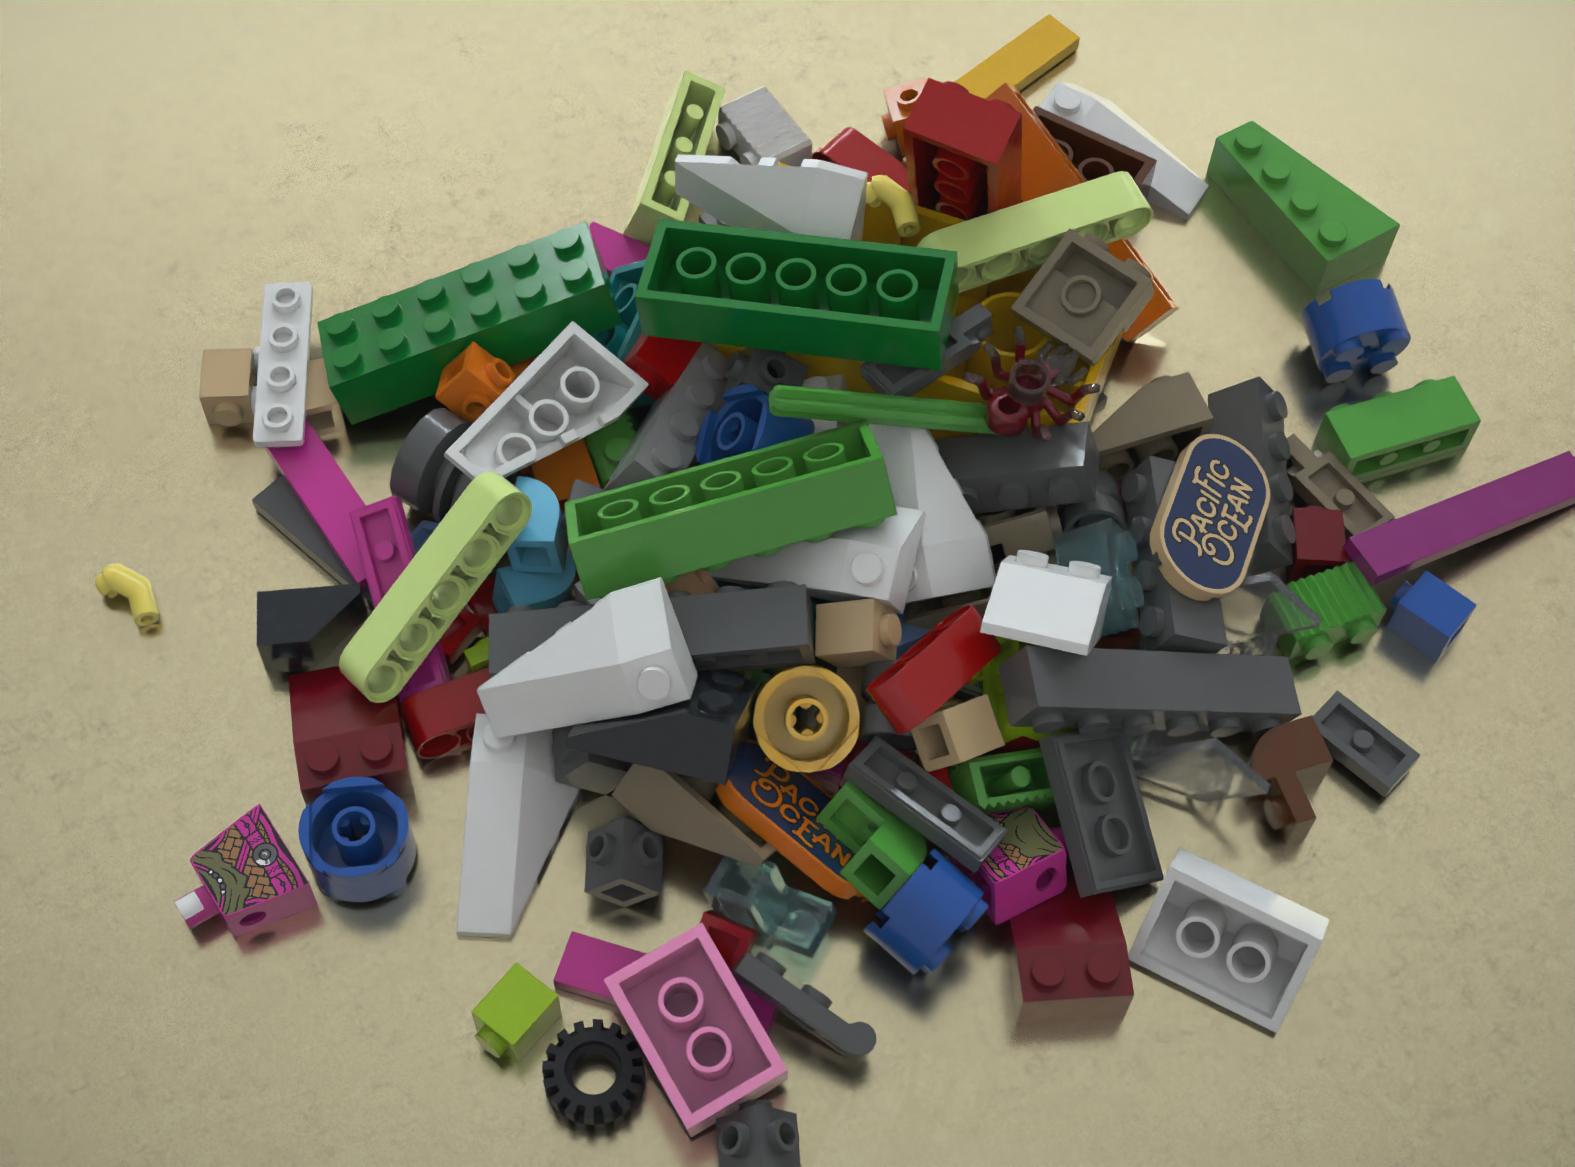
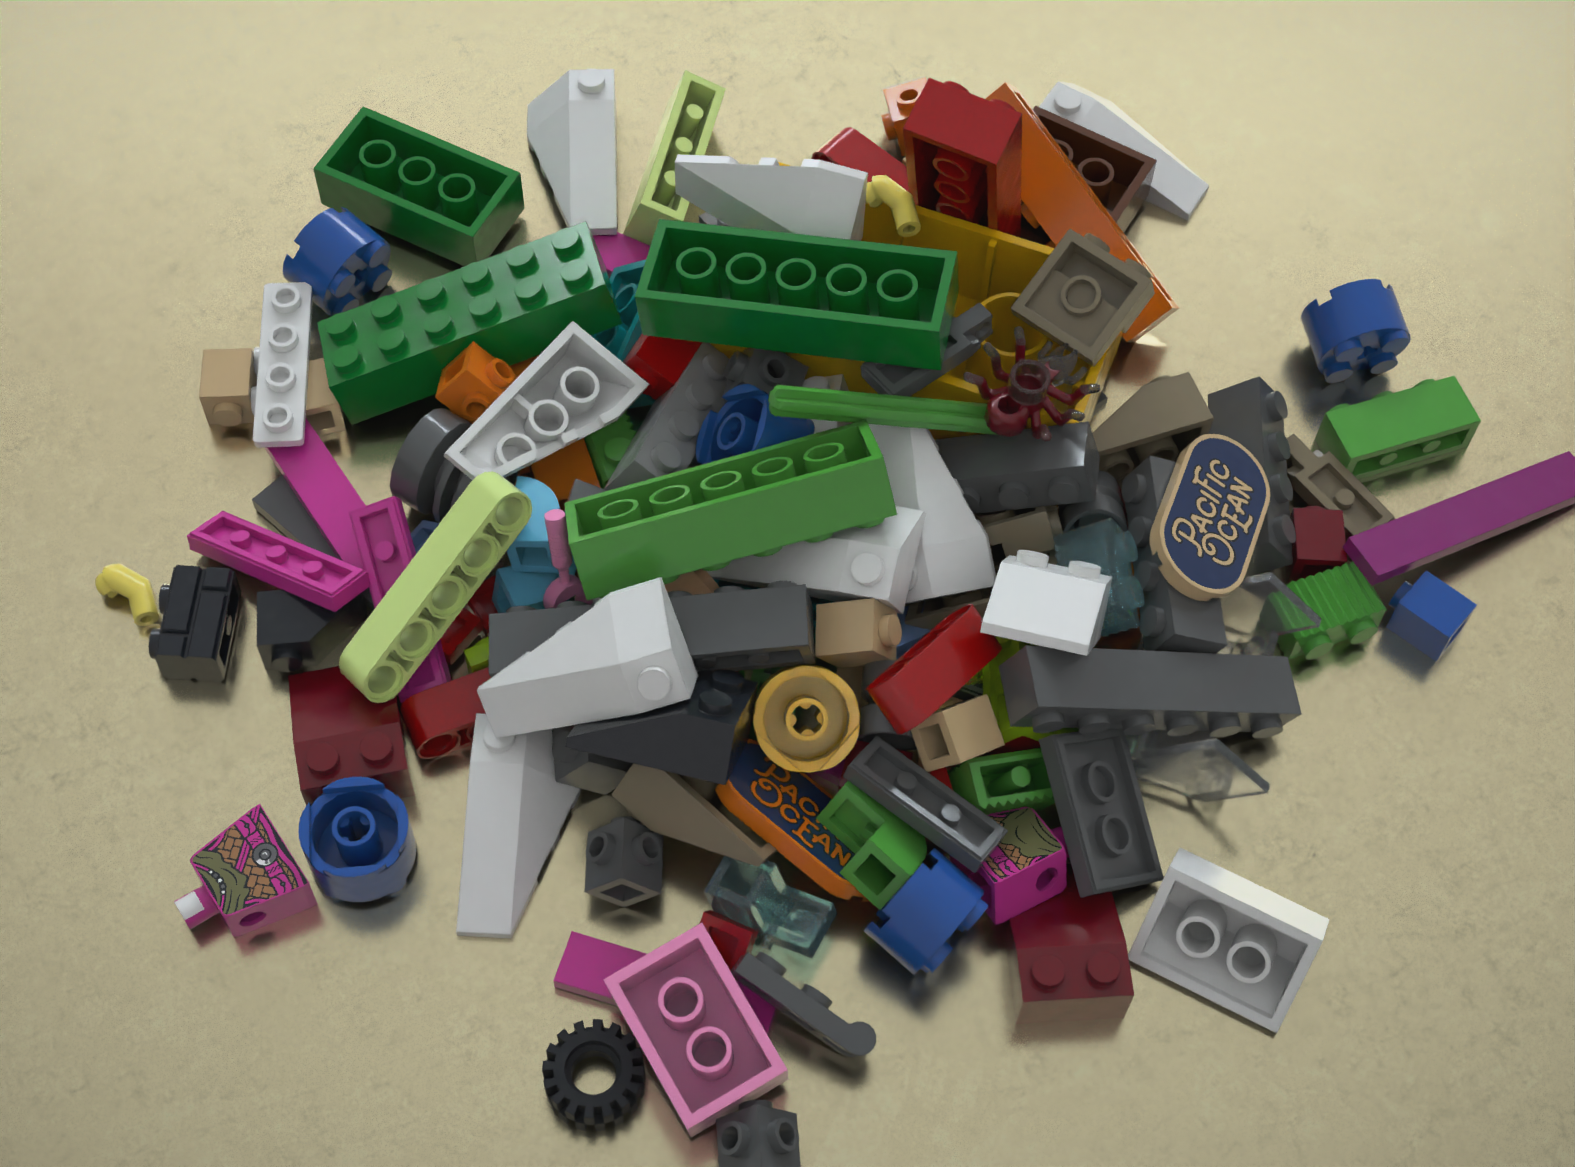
(196, 623): none -> black brick
(279, 561): none -> dark pink tile
(339, 260): none -> blue brick
(420, 187): none -> green brick
(515, 1014): lime brick -> none
(565, 585): none -> bright pink piece
(575, 143): none -> white wedge
(761, 129): white brick -> none
(1022, 58): yellow tile -> none
(1029, 231): yellowish green beam -> none
(1290, 760): reddish brown brick -> none
(1299, 208): bright green wedge -> none
(1364, 744): dark grey plate -> none

